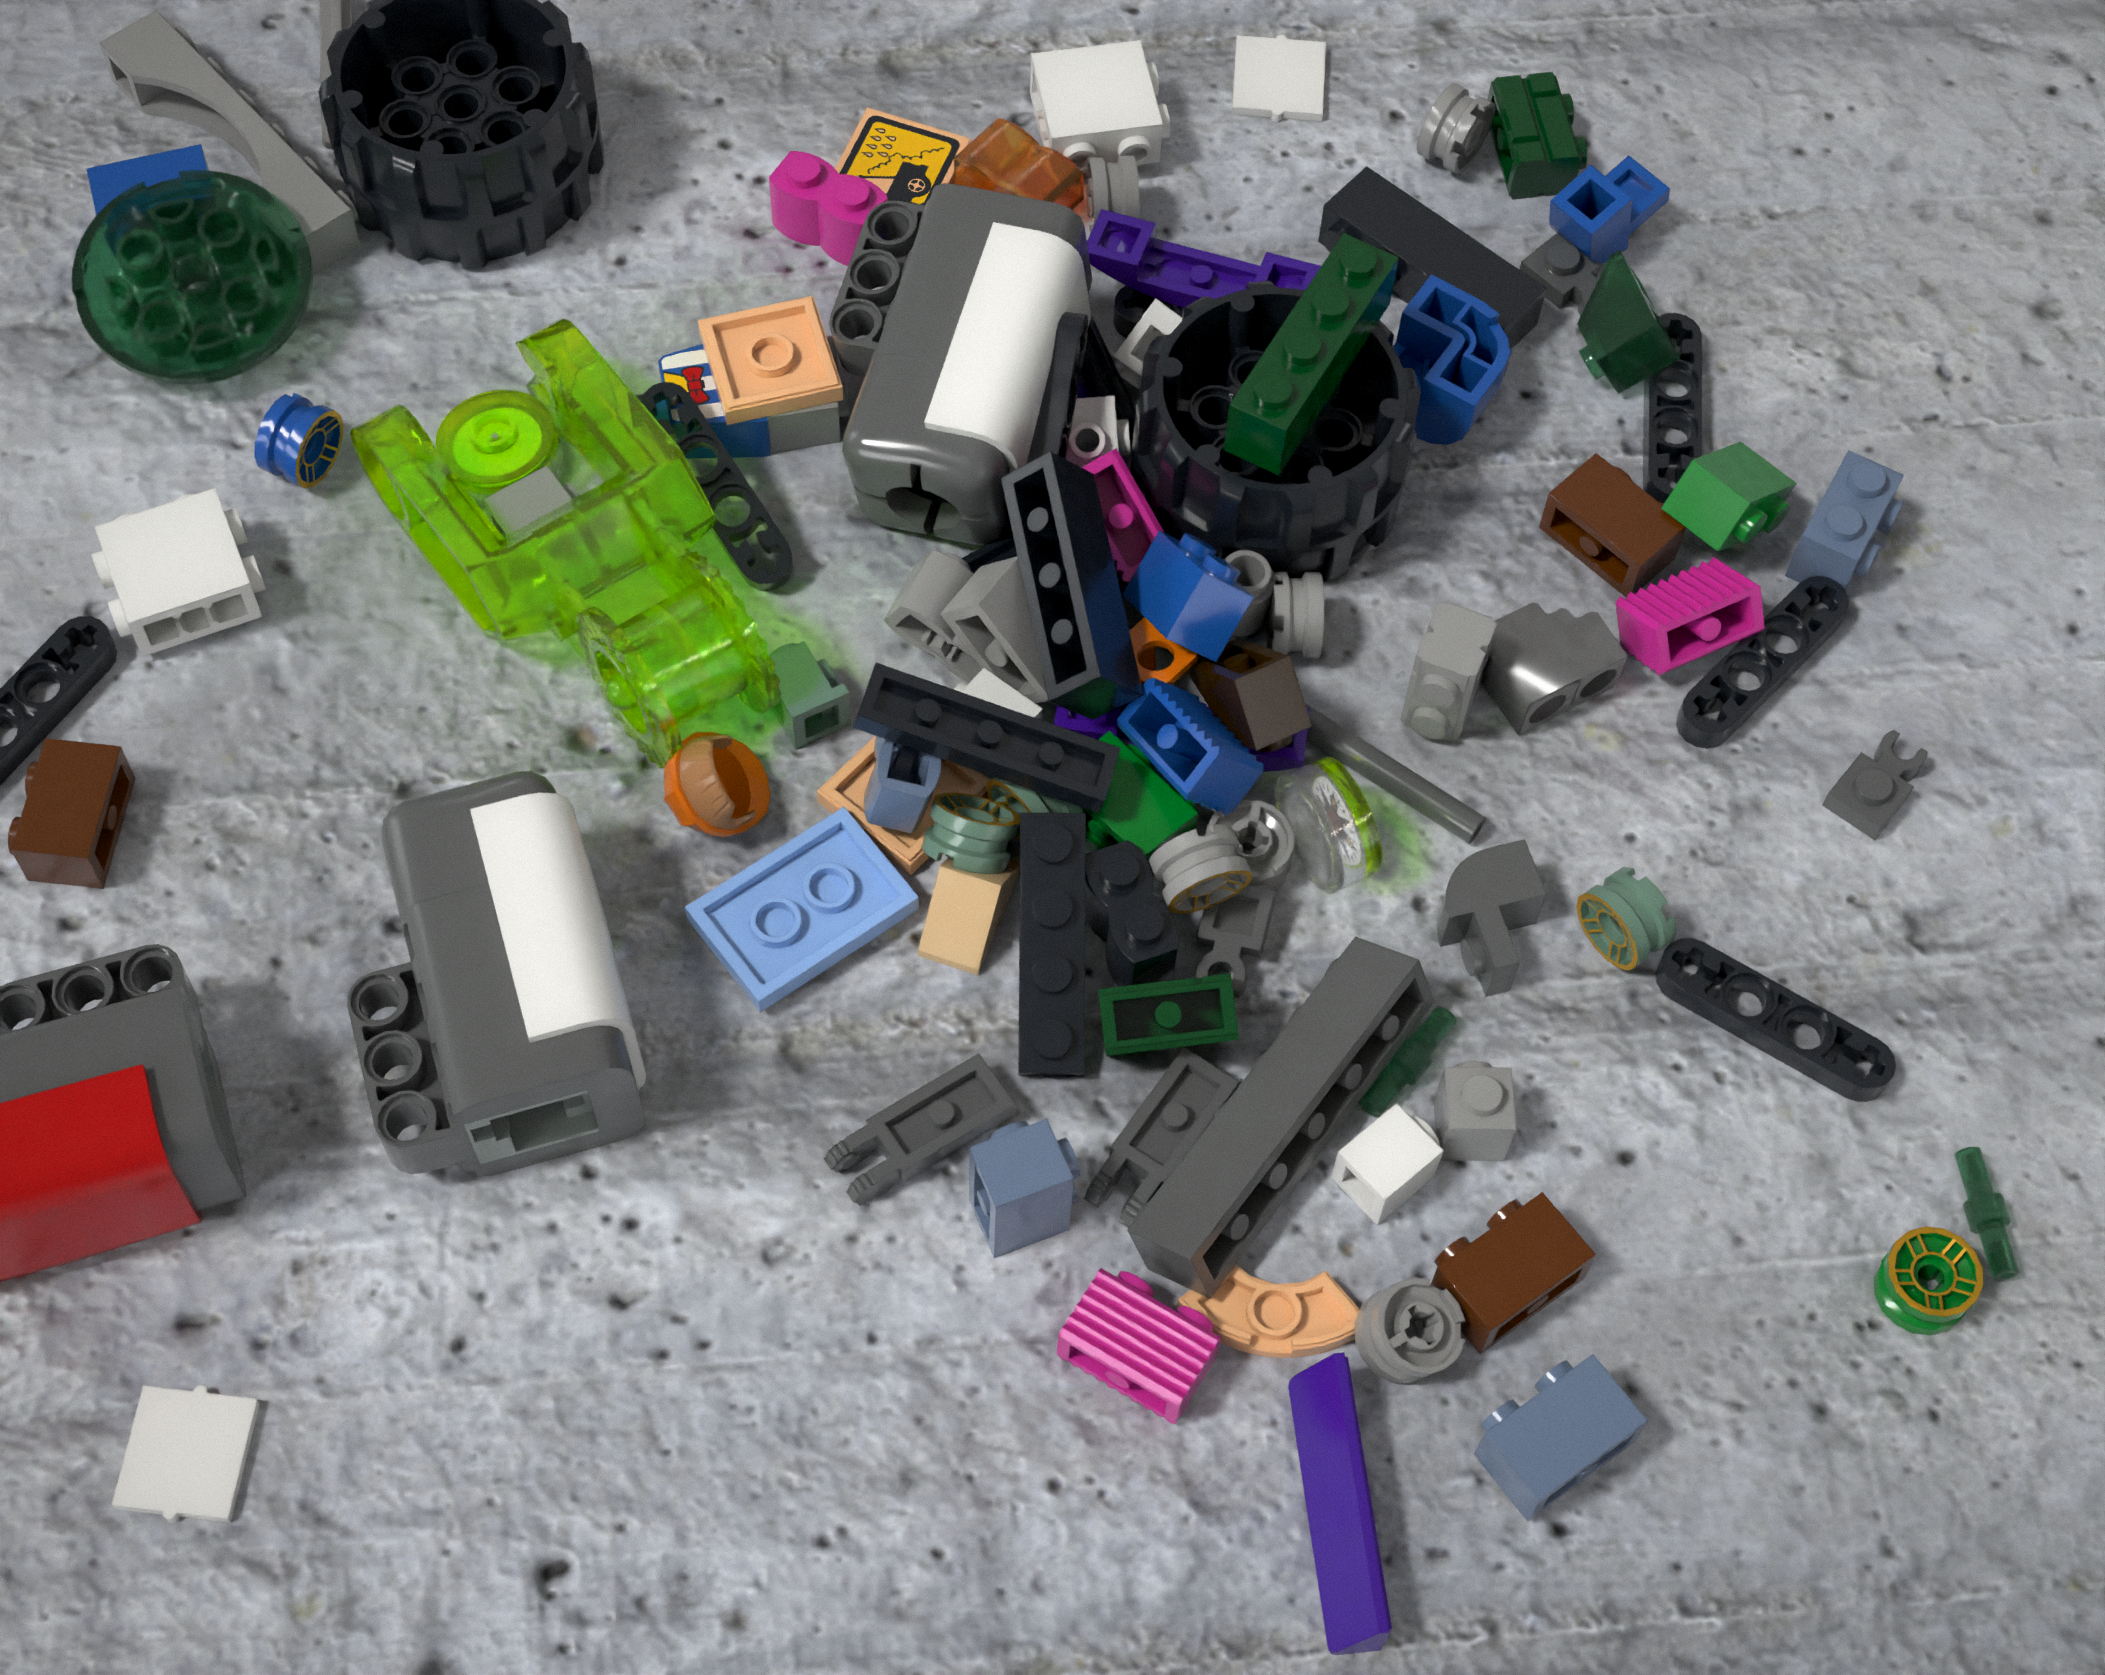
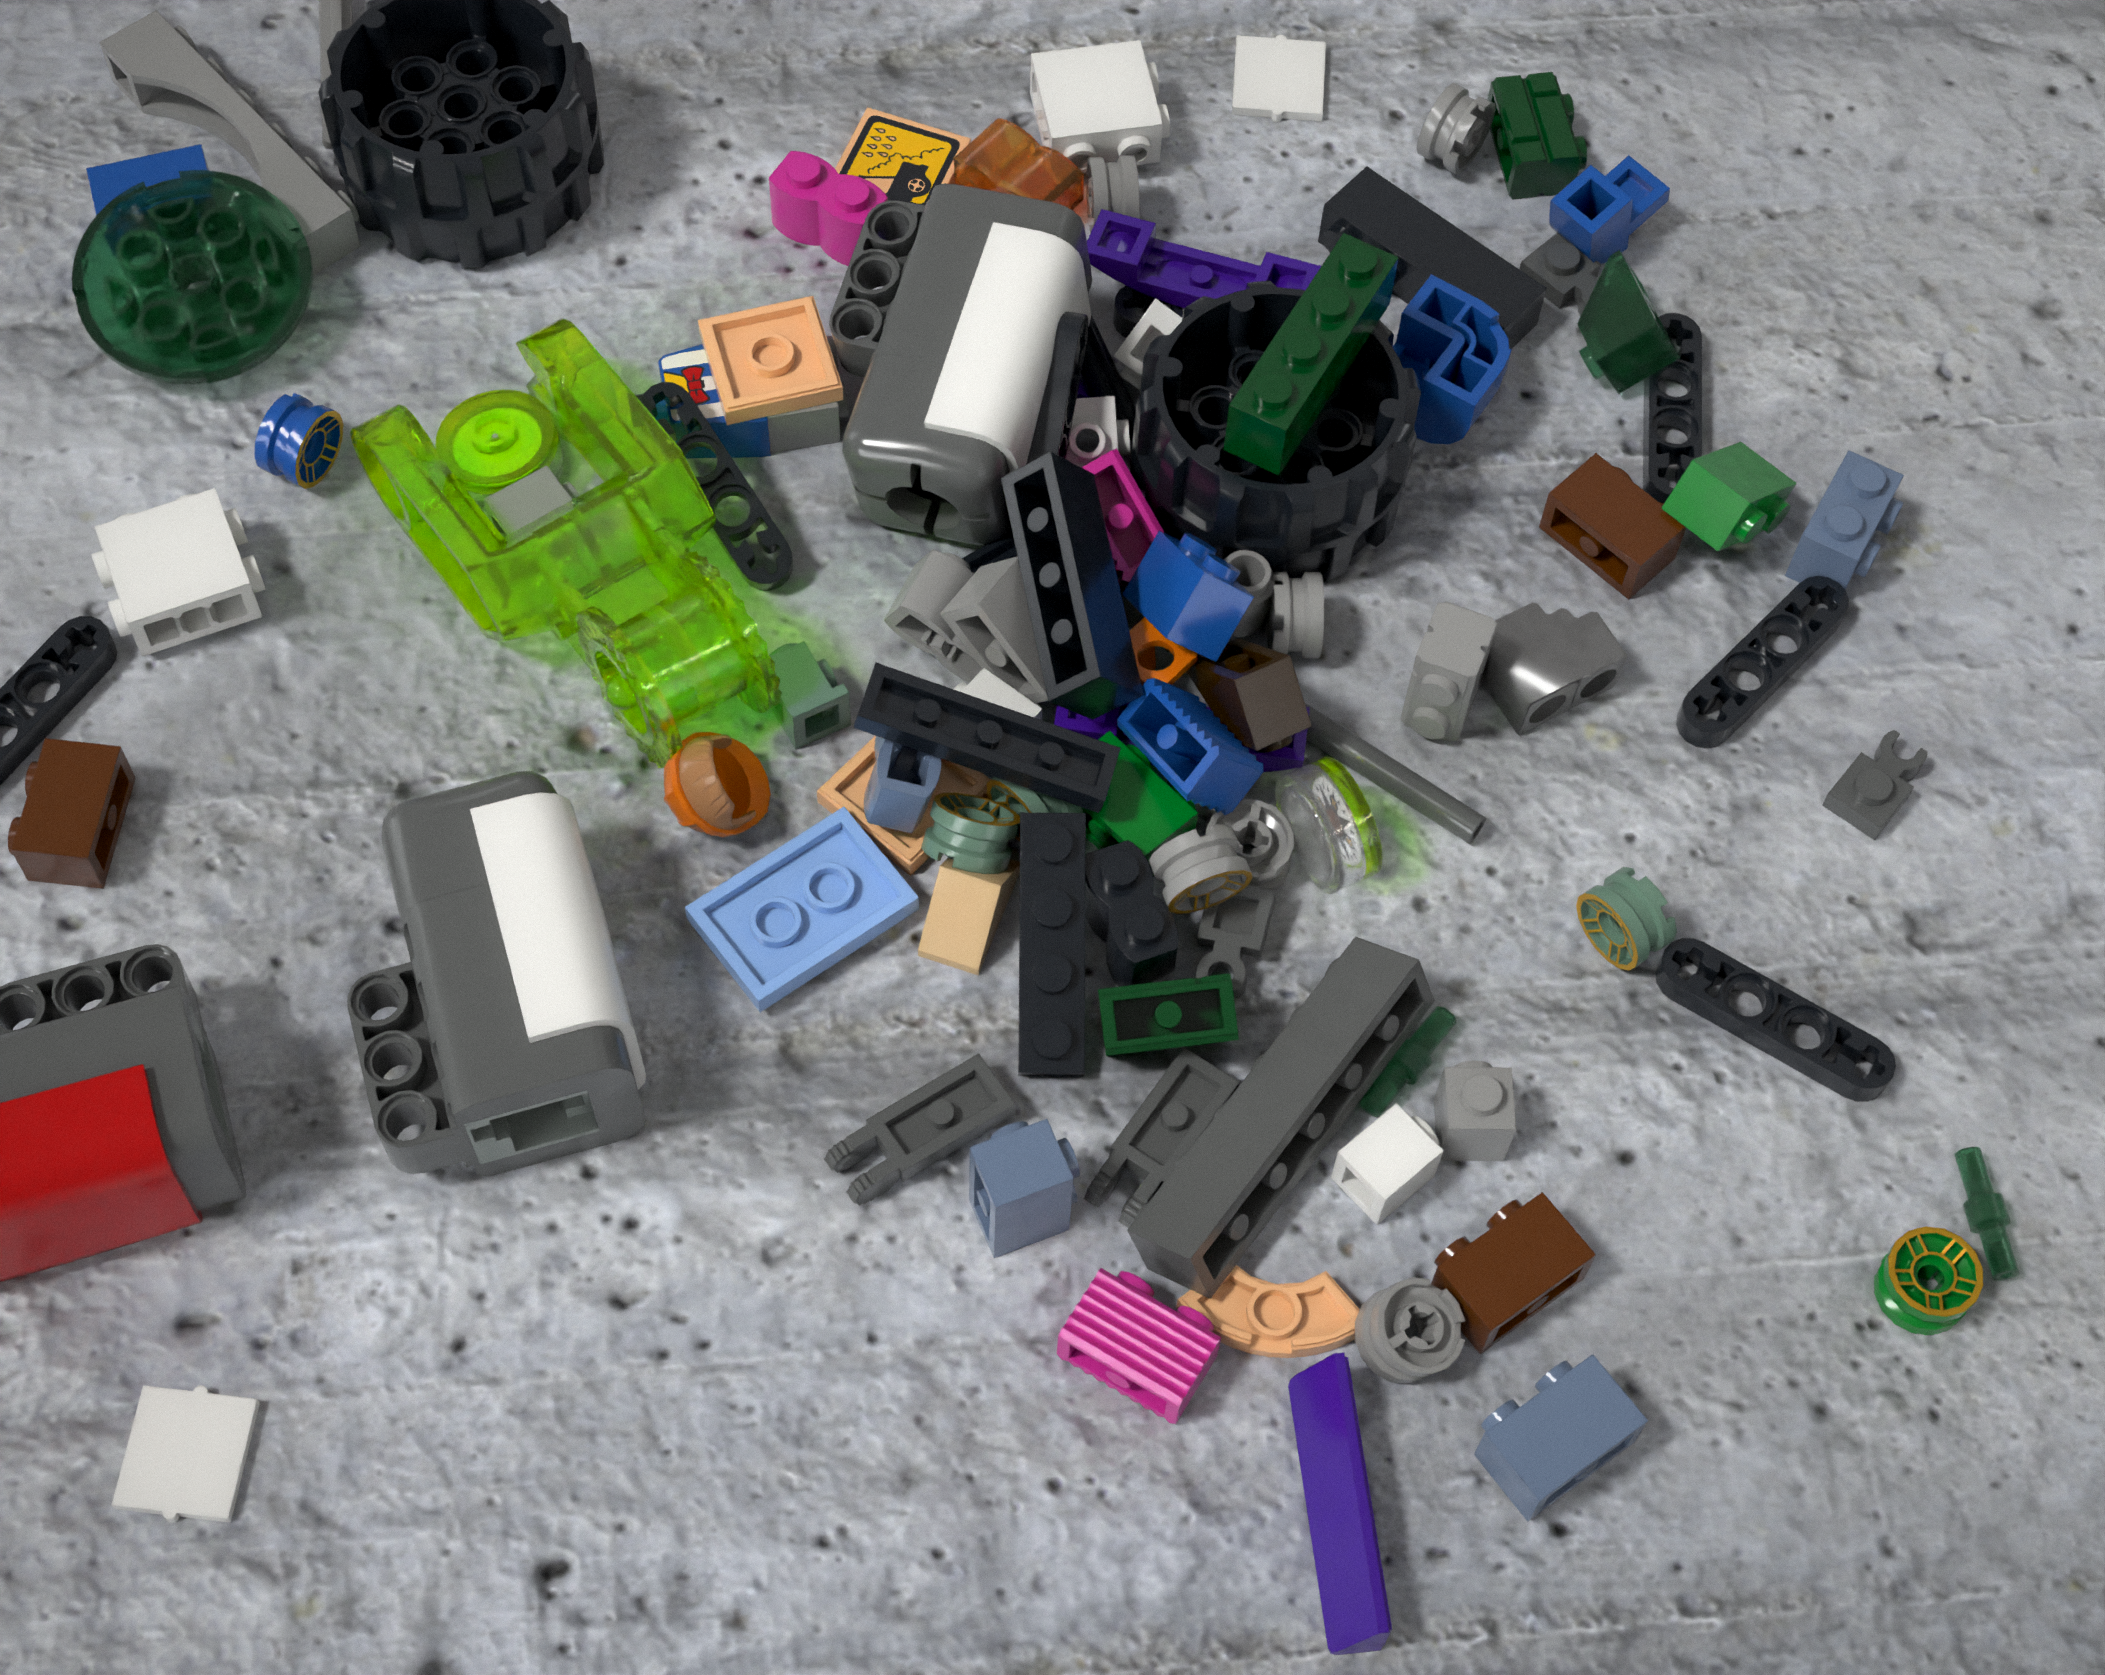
(1485, 899): dark grey brick -> none
(1689, 616): dark pink brick -> none

